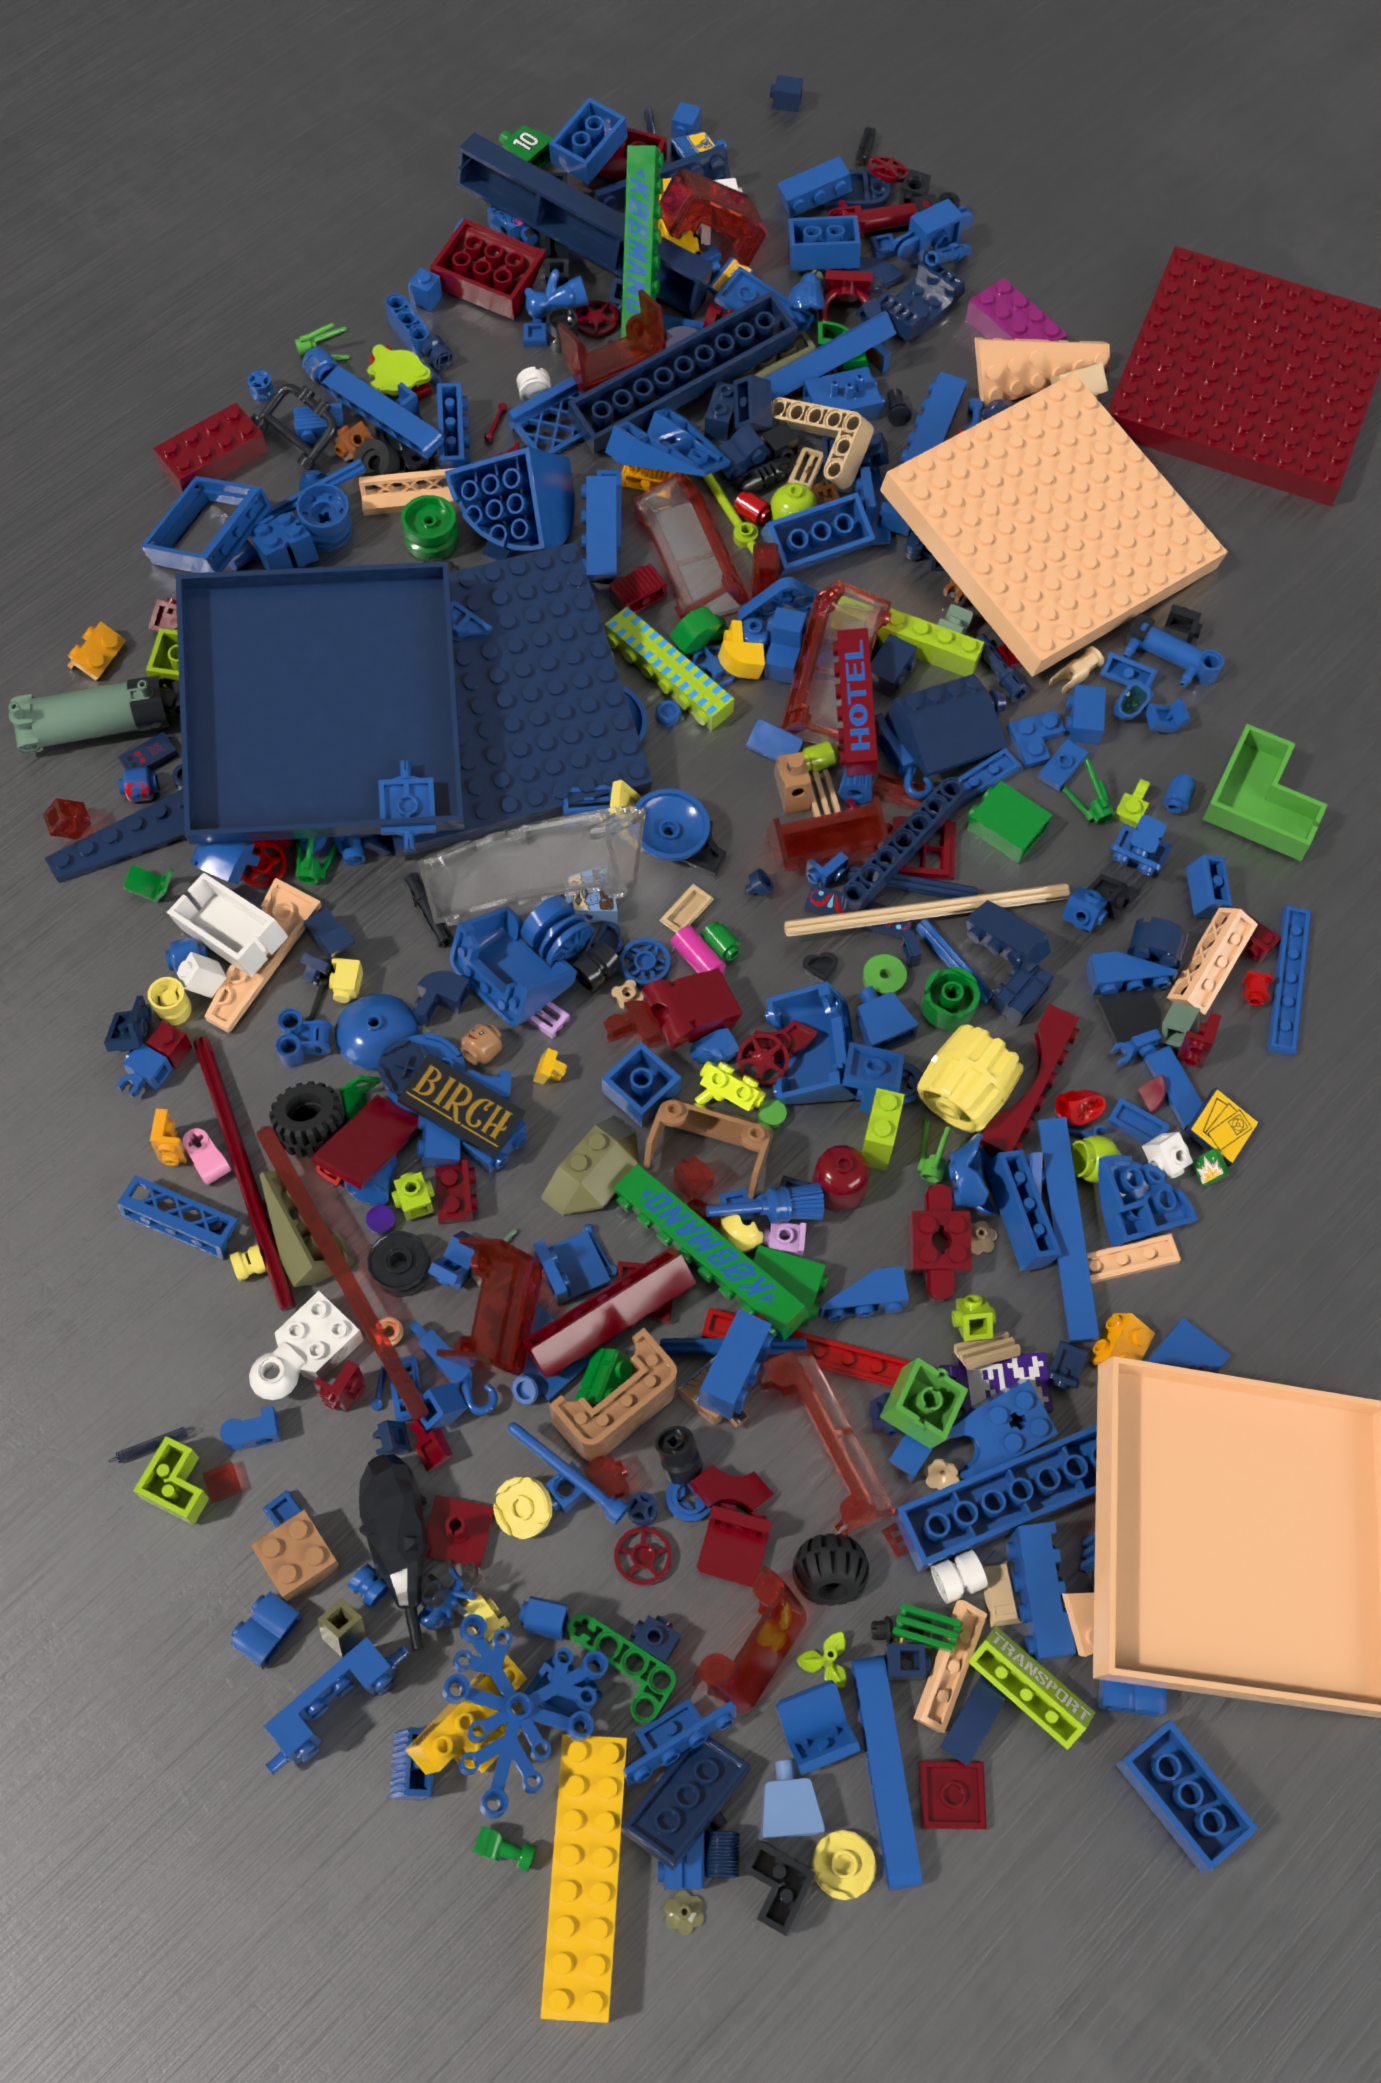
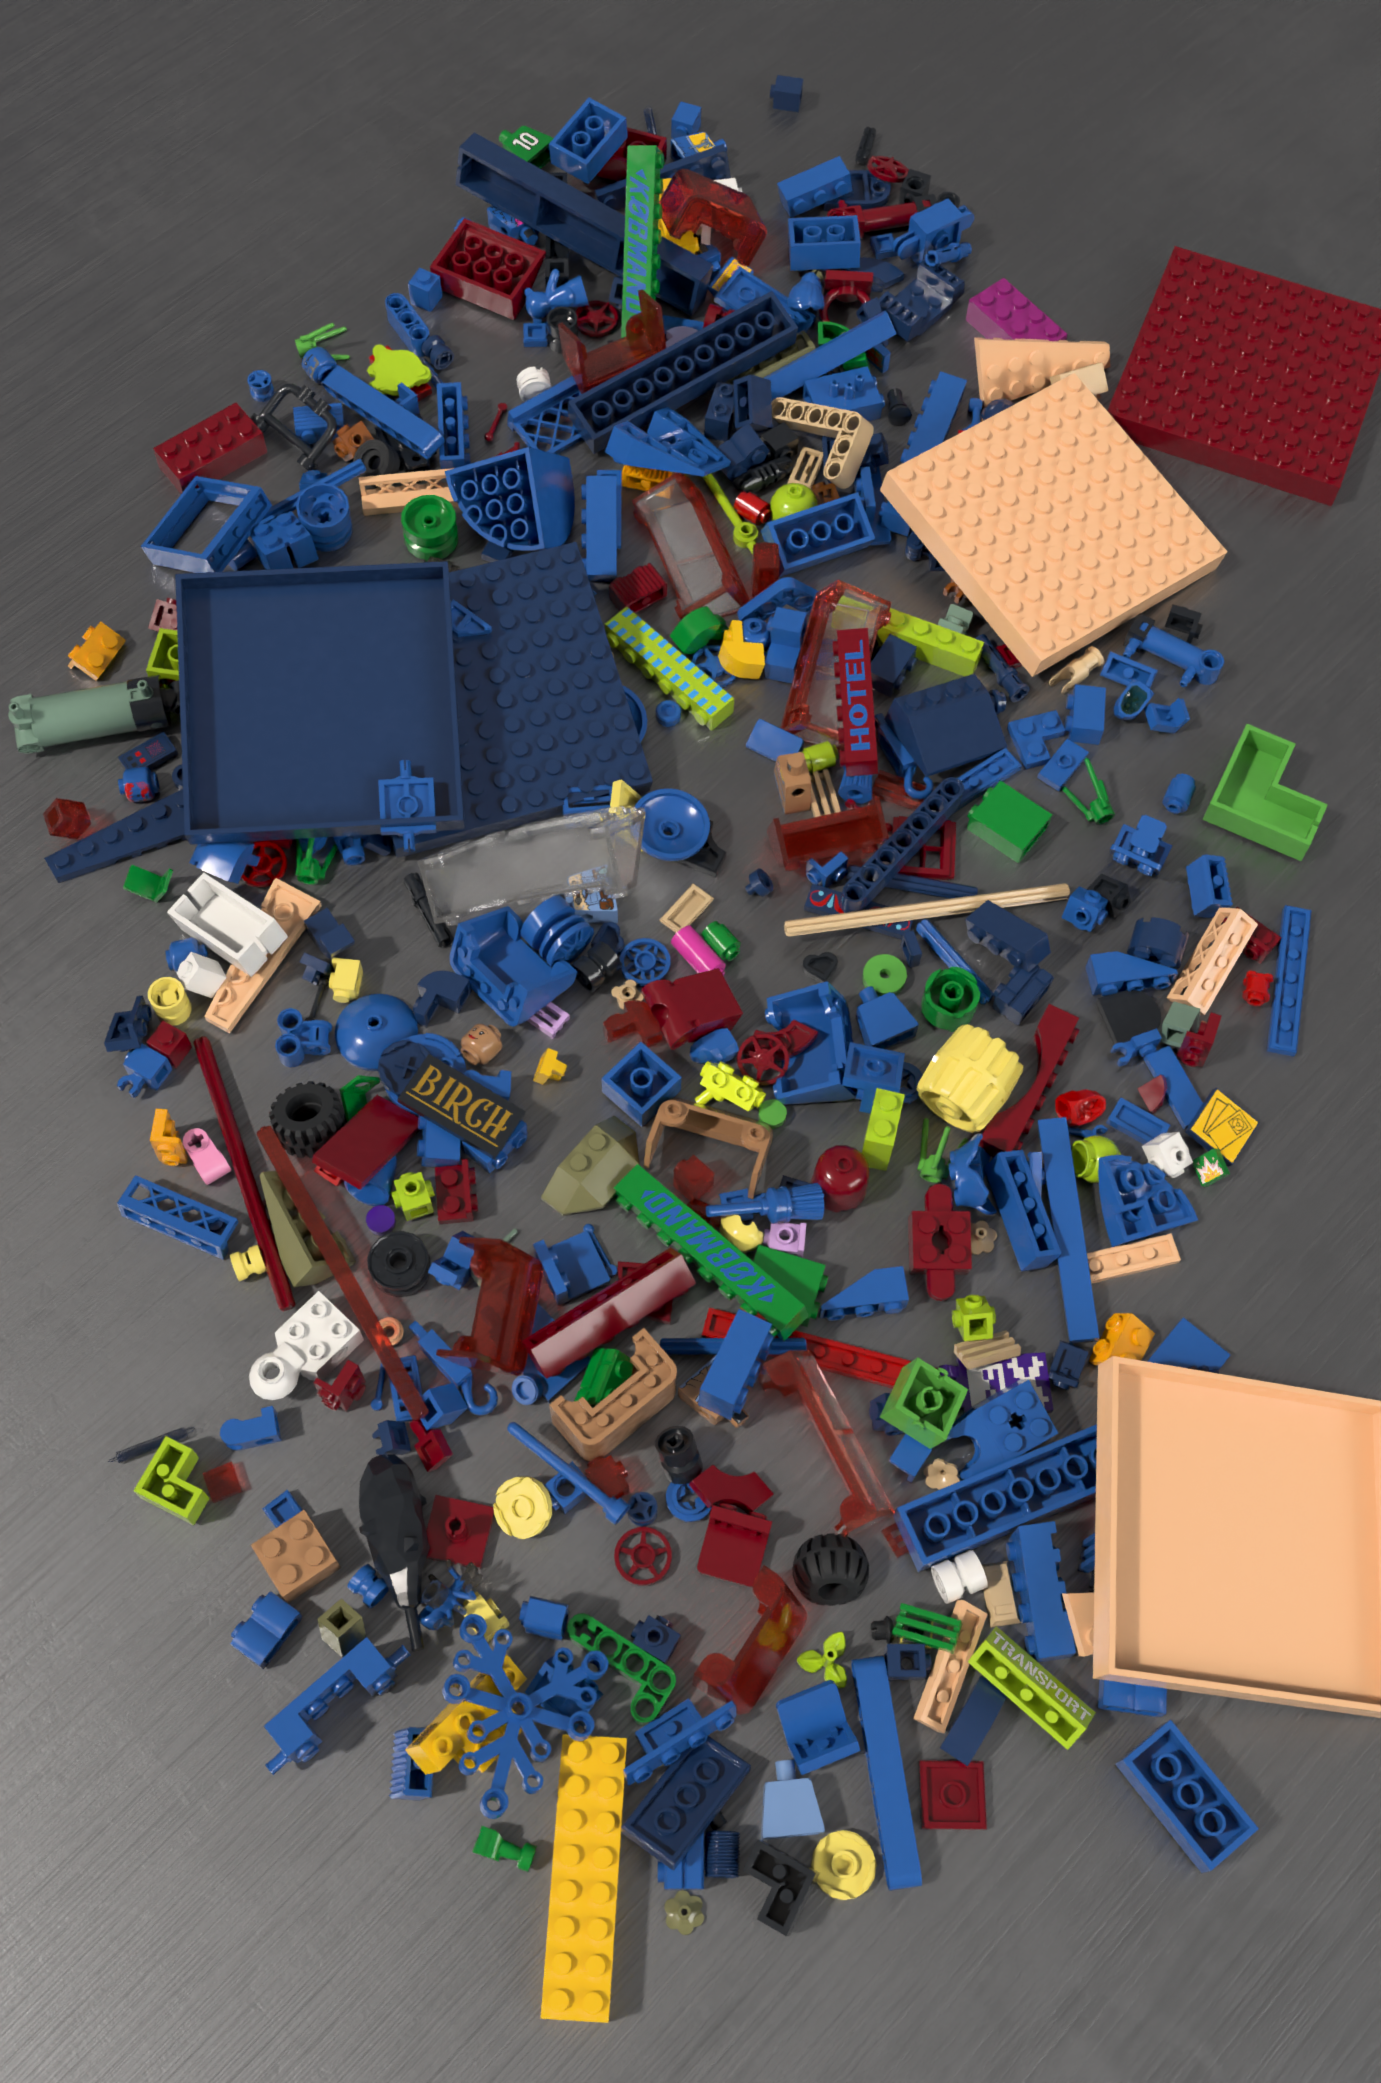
(1132, 806): lime plate -> none

